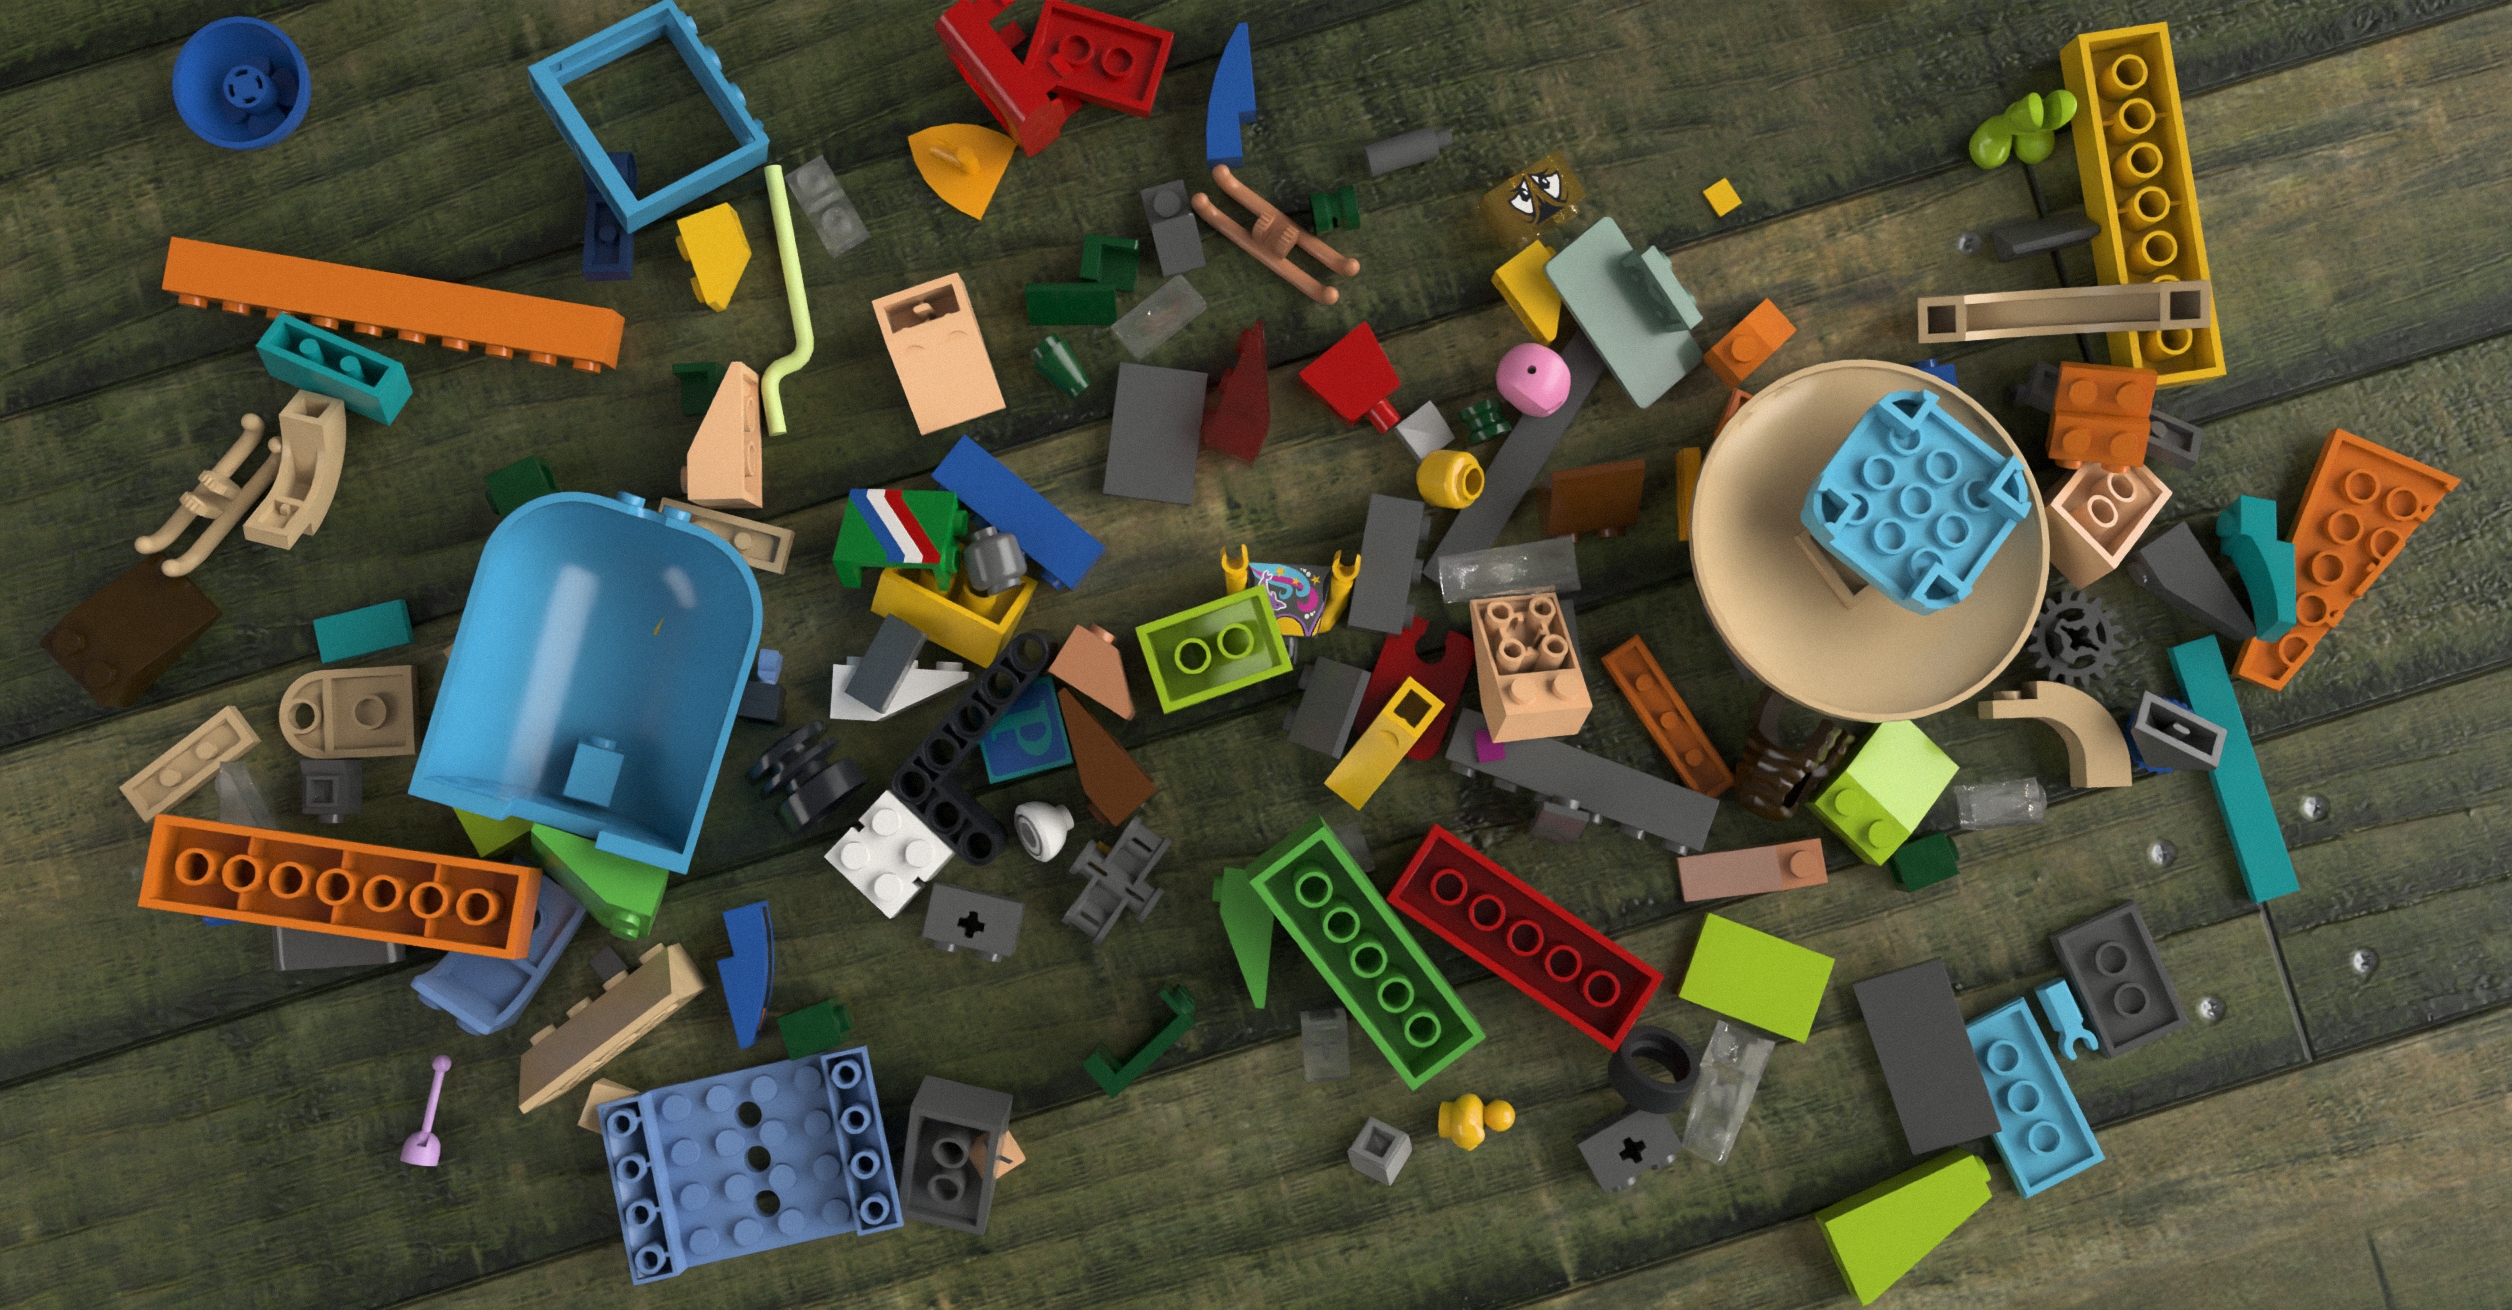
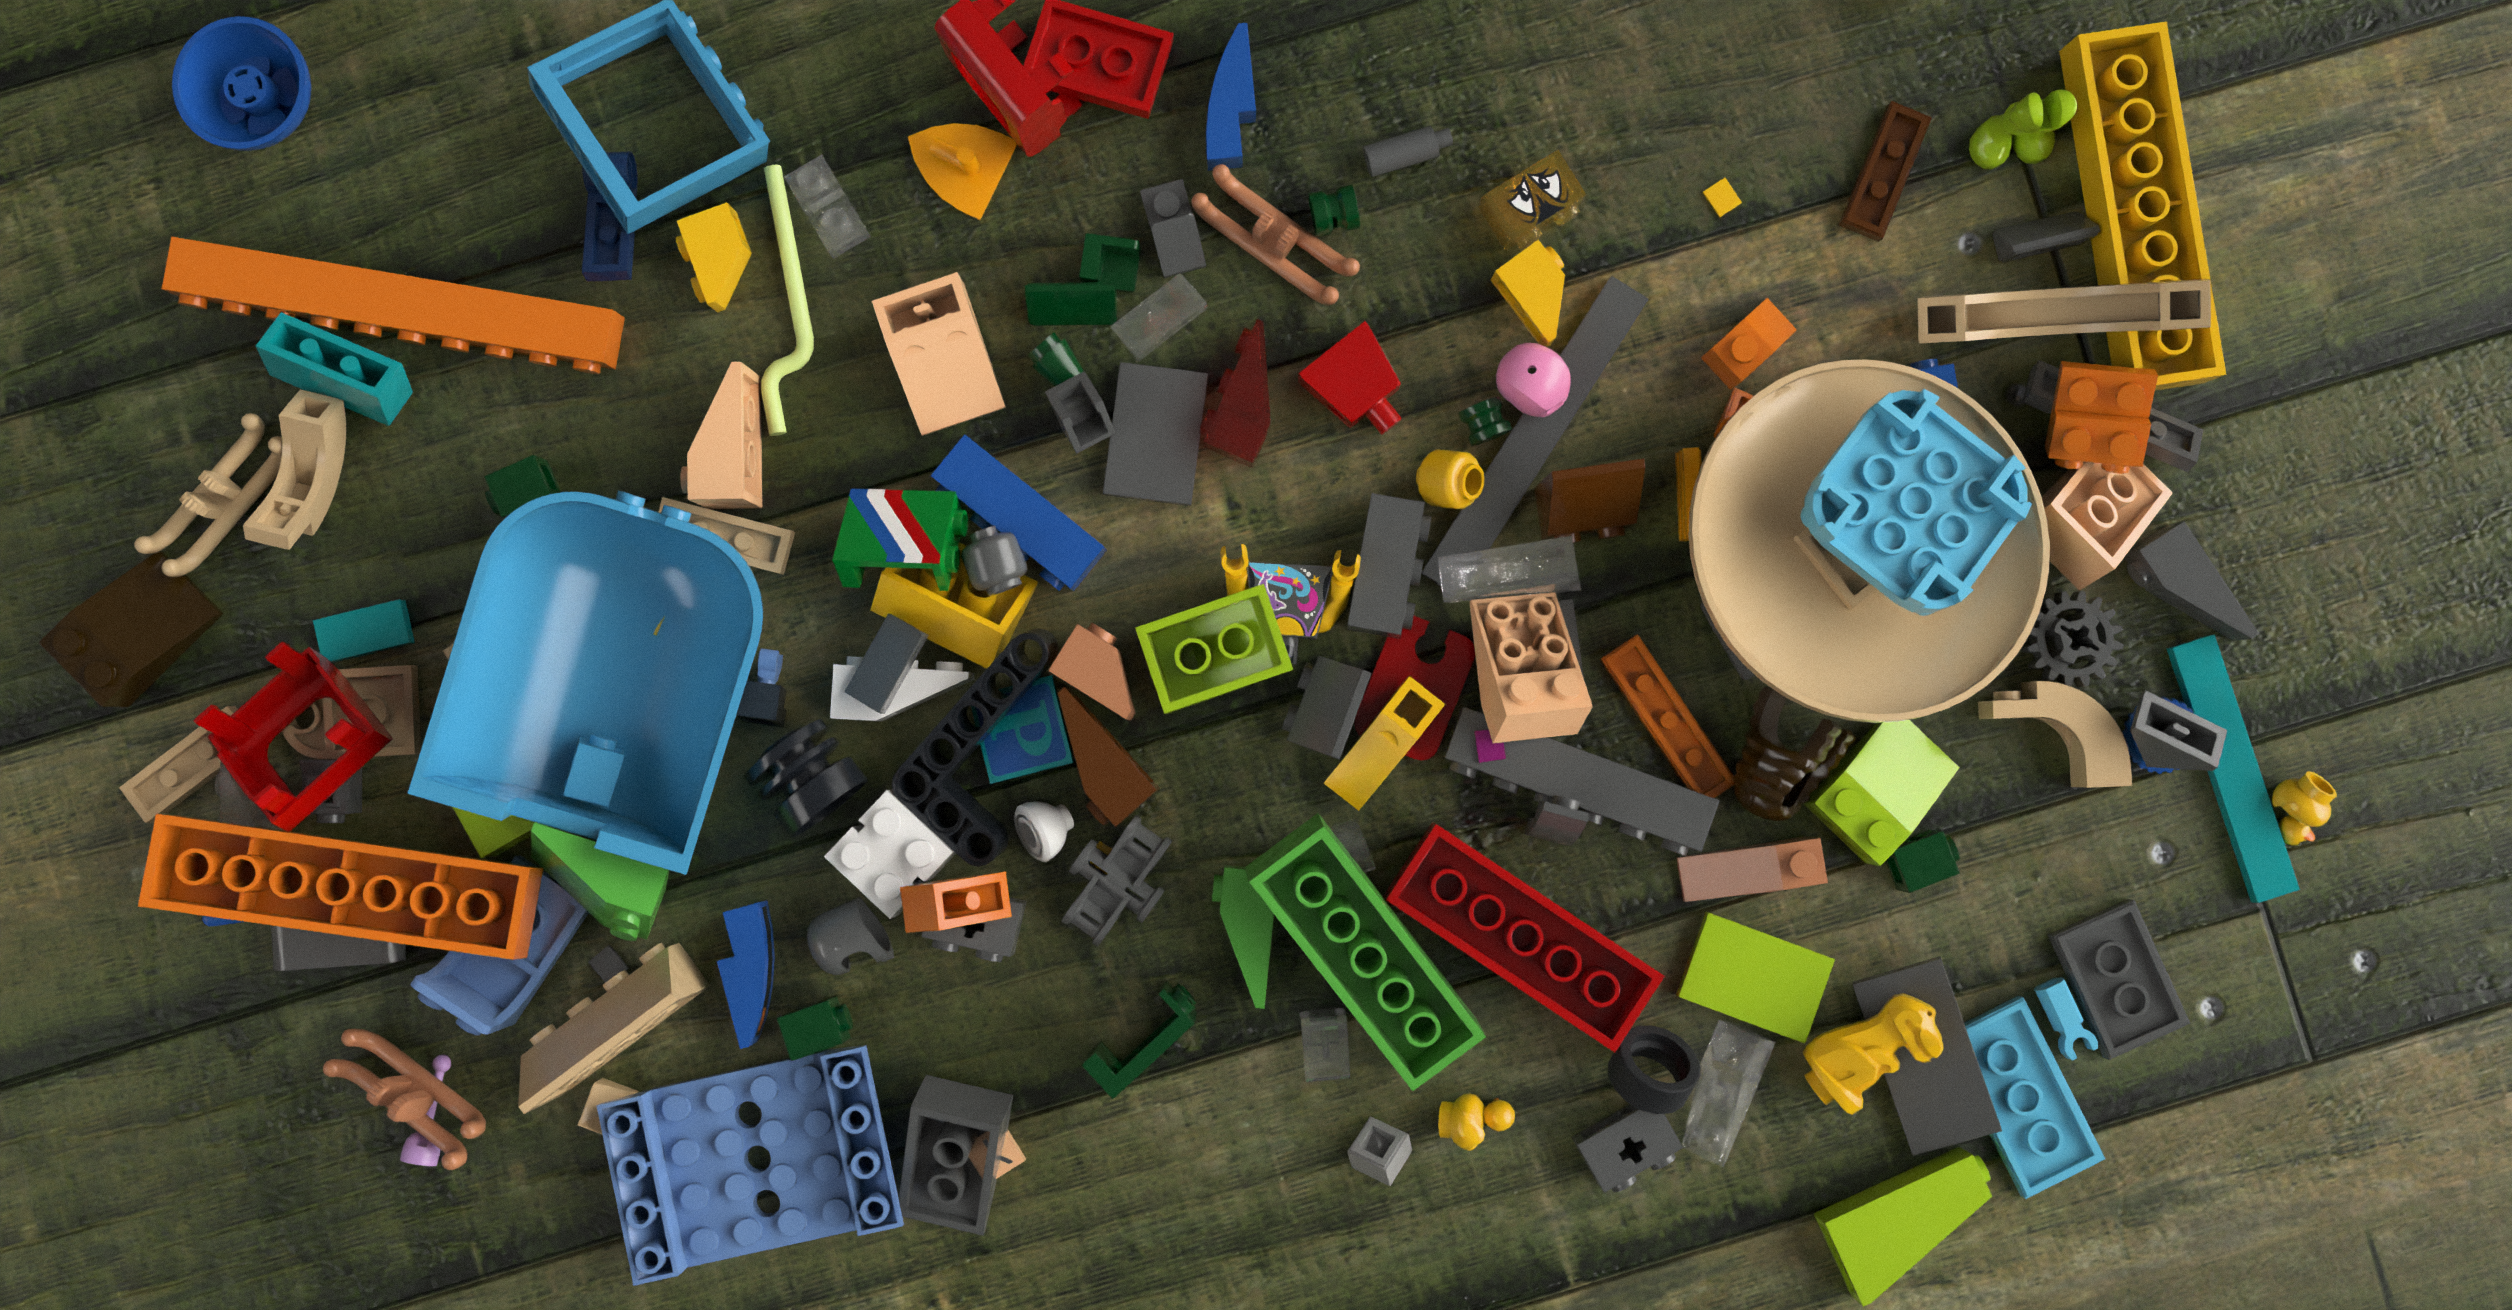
(247, 733): none -> red piece
(409, 1094): none -> nougat piece
(698, 385): dark green panel -> none
(844, 932): none -> dark grey helmet
(955, 902): none -> orange slope
(1080, 412): none -> dark grey window
(1424, 432): light grey slope -> none
(1628, 309): sand green bracket -> none
(1857, 1054): none -> yellow animal
(1885, 171): none -> reddish brown tile
(2000, 803): clear slope -> none
(2266, 565): teal slope -> none
(2307, 804): none -> yellow animal
(2344, 536): orange wing -> none

